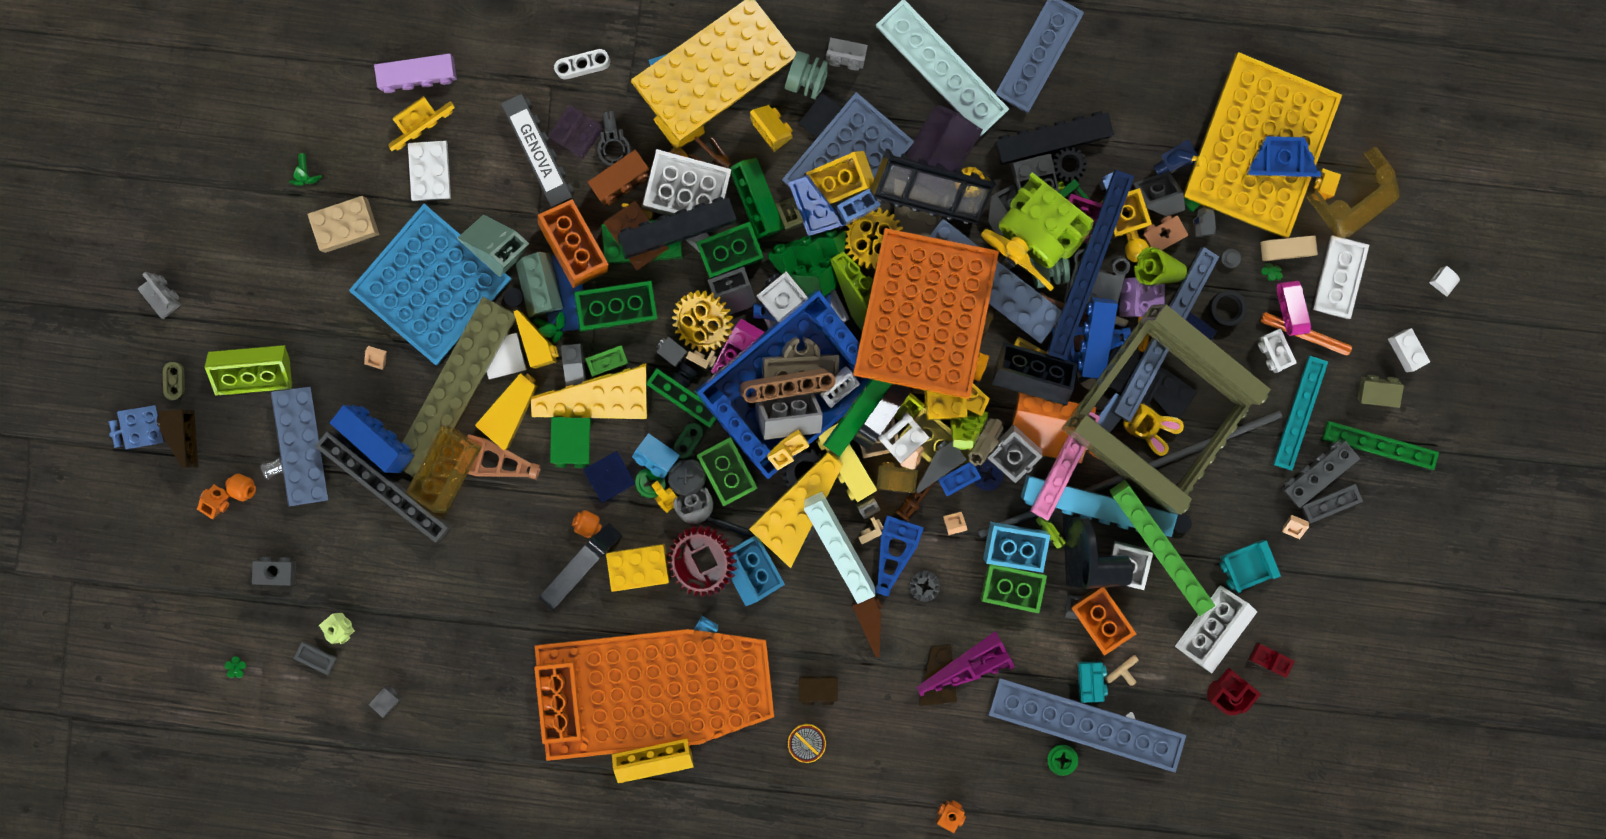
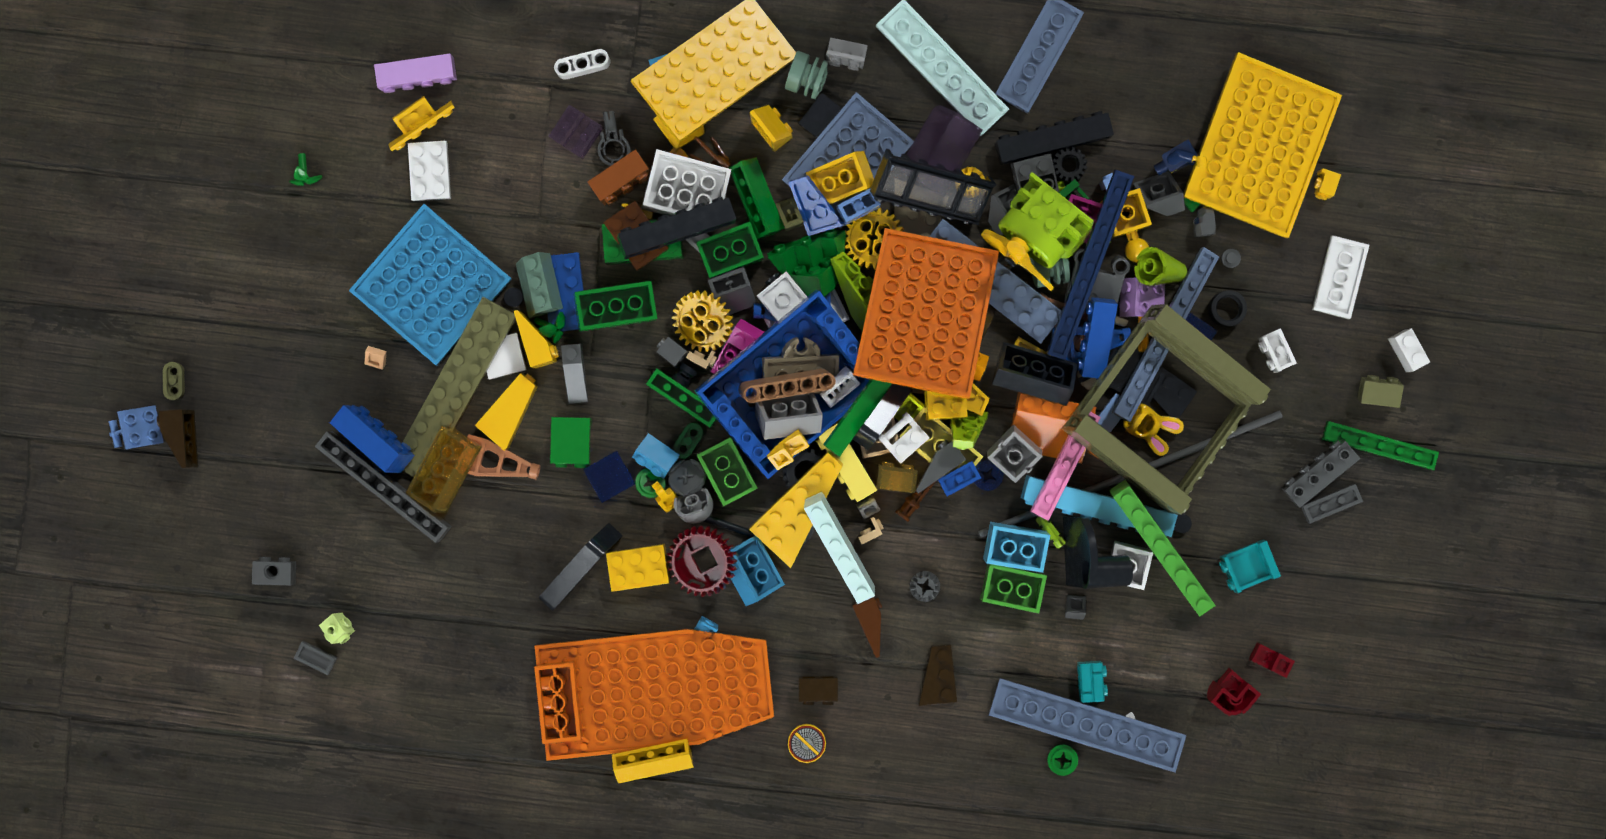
(159, 295): light grey bracket -> none
(213, 501): orange brick -> none
(235, 667): green plant -> none
(240, 487): orange head -> none
(249, 370): lime slope -> none
(272, 468): clear bush -> none
(297, 441): sand blue plate -> none
(343, 224): tan brick -> none
(385, 700): flat silver brick -> none
(494, 244): sand green slope -> none
(537, 150): brick -> none
(572, 243): orange brick -> none
(586, 524): orange head -> none
(607, 361): bright green plate -> none
(607, 396): yellow wing -> none
(903, 531): blue plate -> none
(914, 459): light nougat slope -> none
(950, 822): orange brick -> none
(955, 523): light nougat plate -> none
(981, 659): magenta wedge -> none
(986, 442): dark tan piece -> none
(1103, 620): orange slope -> none
(1123, 670): tan piece -> none
(1174, 229): nougat brick -> none
(1216, 630): white slope -> none
(1273, 272): green plant -> none
(1283, 158): blue wing -> none
(1288, 248): tan beam -> none
(1293, 308): beam -> none
(1295, 526): light nougat plate -> none
(1300, 413): teal plate -> none
(1313, 336): orange axle -> none
(1346, 220): clear yellow windscreen -> none
(1445, 280): white brick -> none

